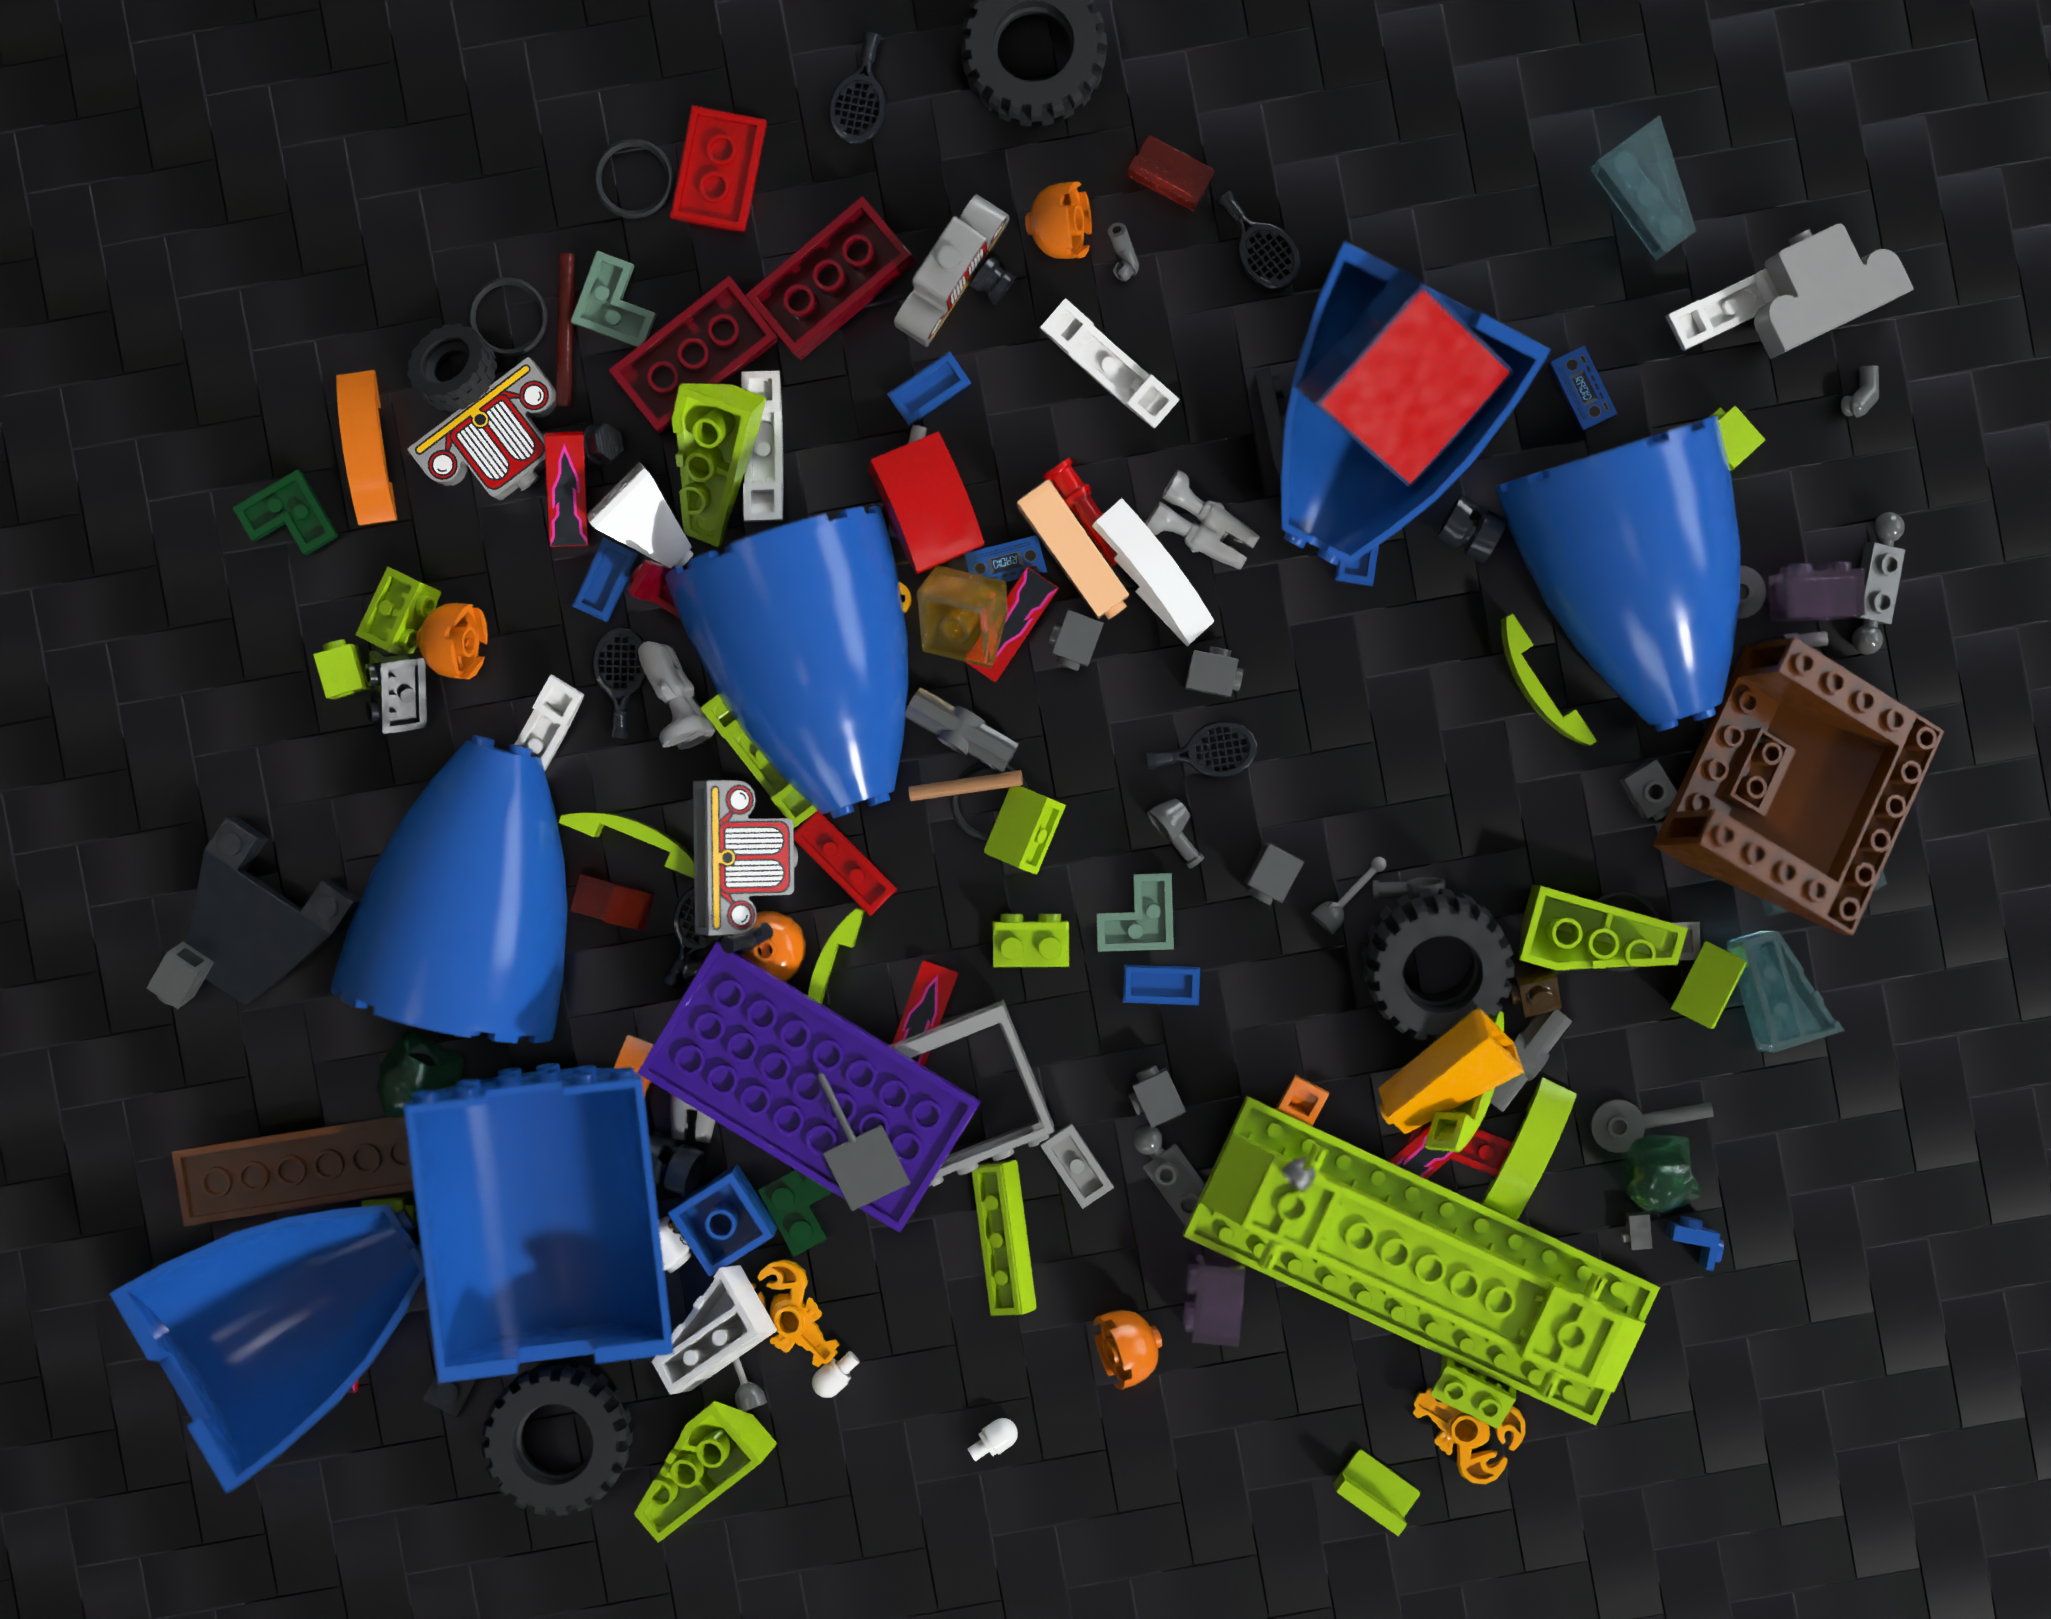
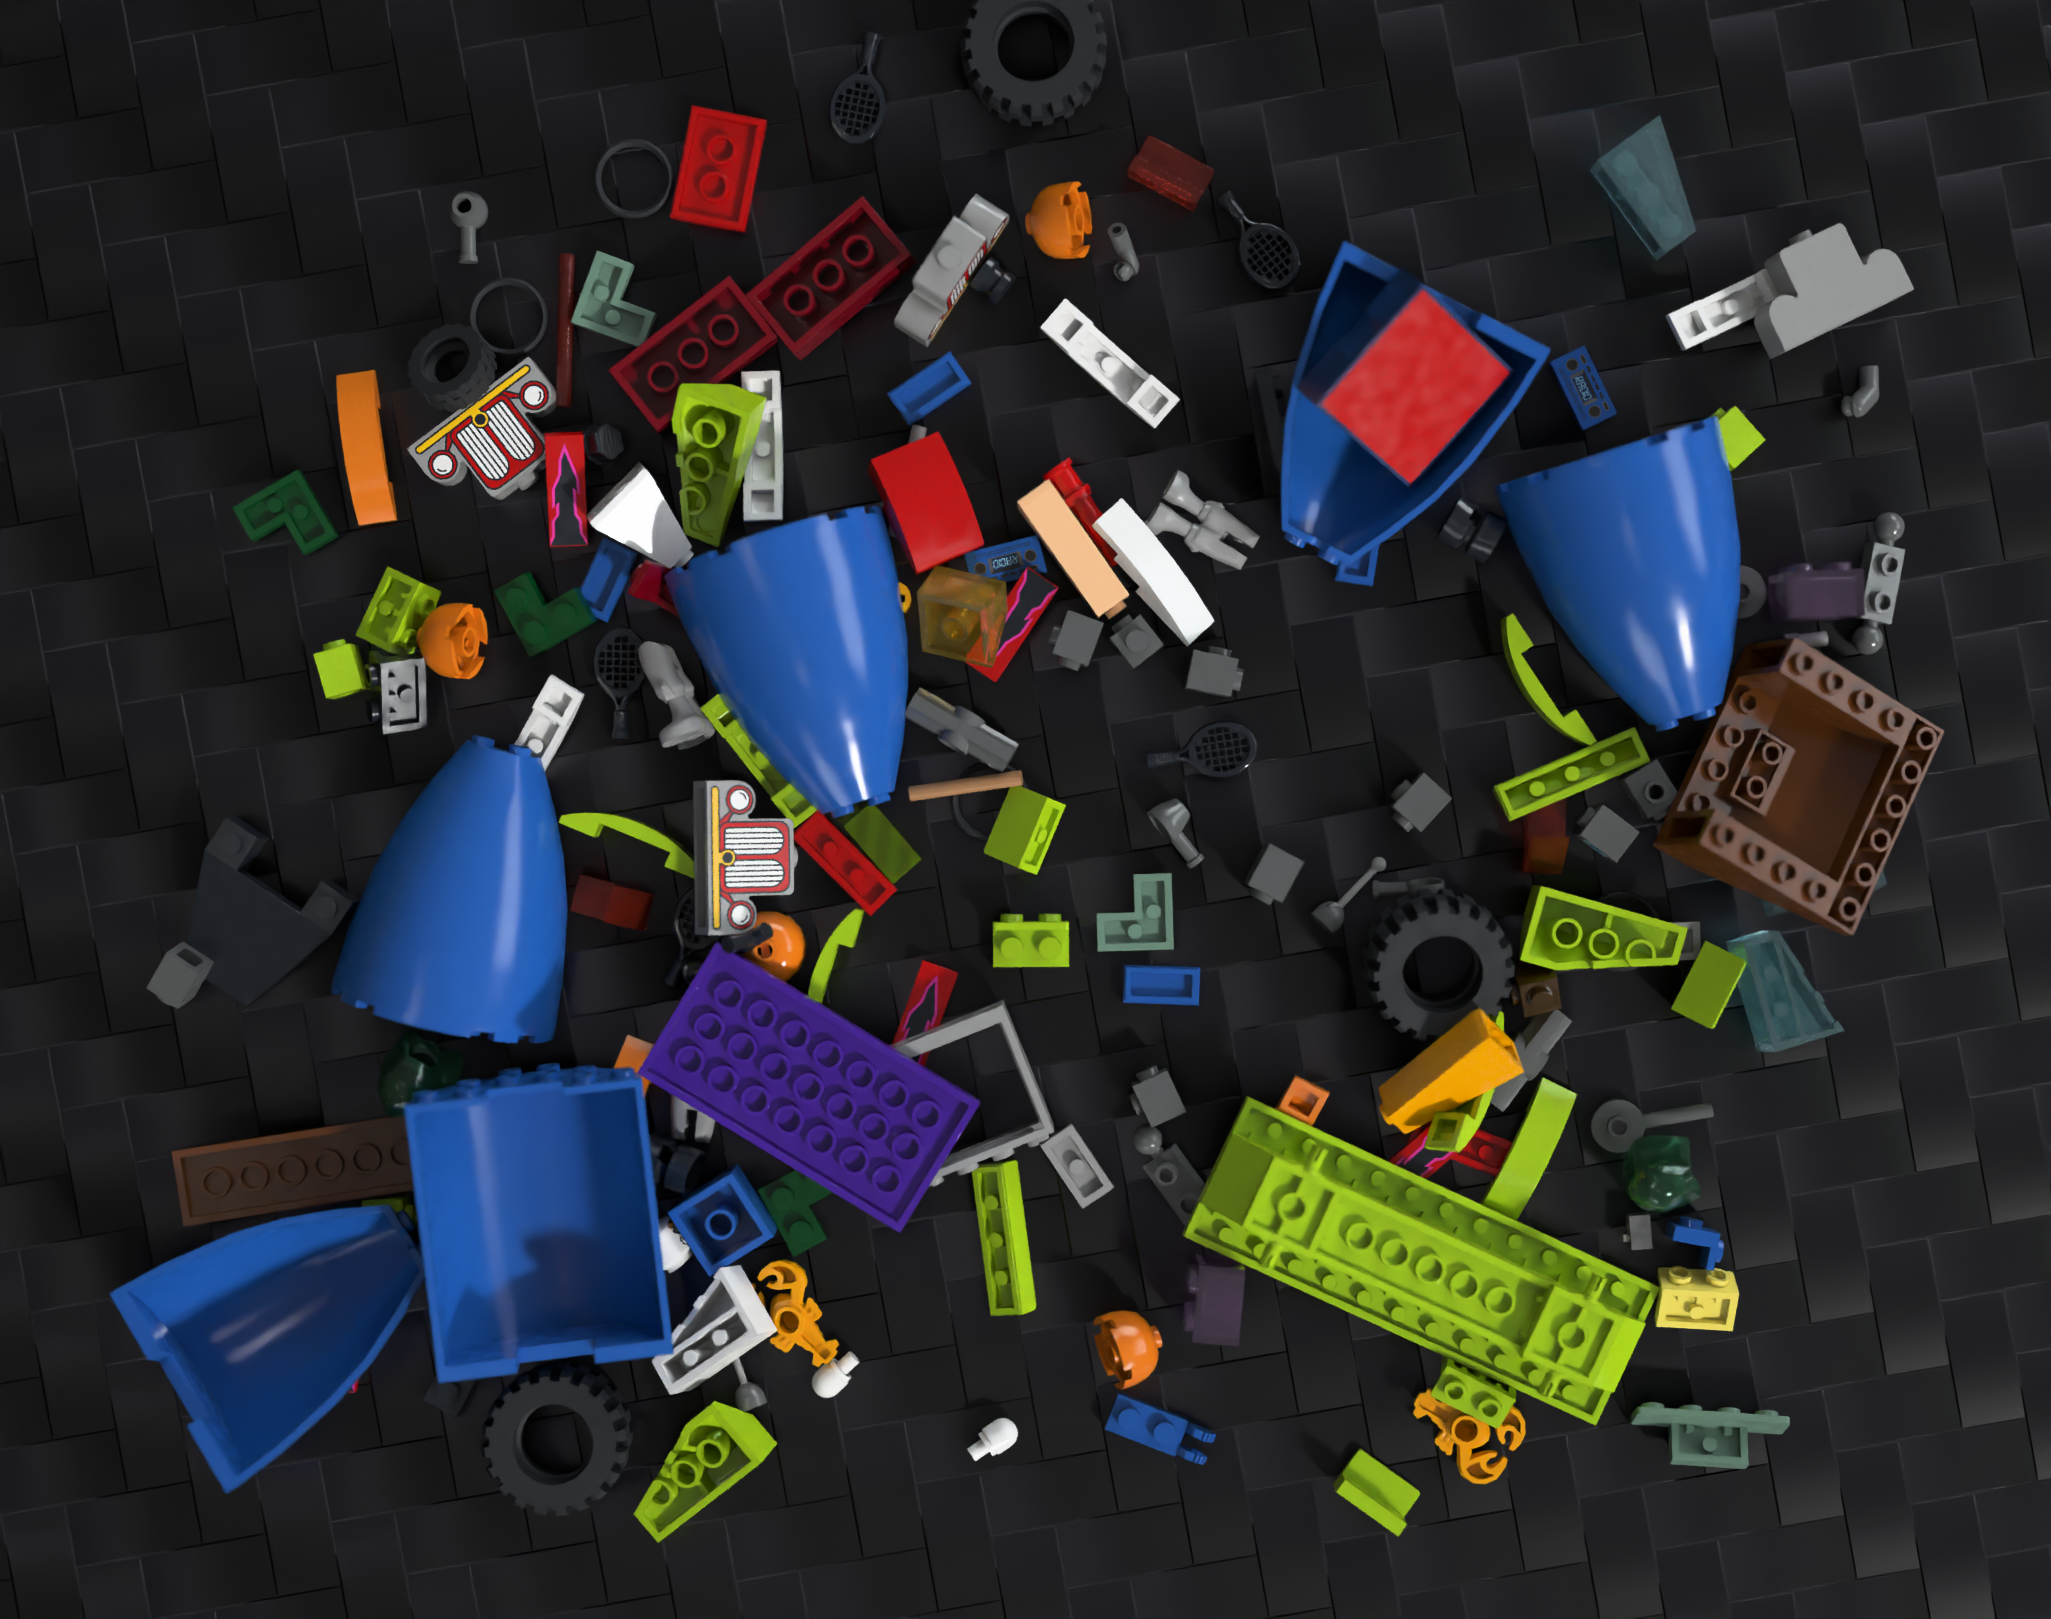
(468, 223): none -> dark grey bar
(540, 623): none -> dark green plate
(865, 1164): dark grey piece -> none
(882, 843): none -> clear neon green tile
(1135, 640): none -> dark grey brick
(1156, 1427): none -> blue hinge
(1297, 1175): flat silver hinge -> none
(1417, 802): none -> dark grey brick
(1545, 839): none -> clear red slope
(1571, 774): none -> lime slope
(1605, 832): none -> dark grey brick
(1696, 1298): none -> light yellow bracket
(1709, 1436): none -> sand green bracket

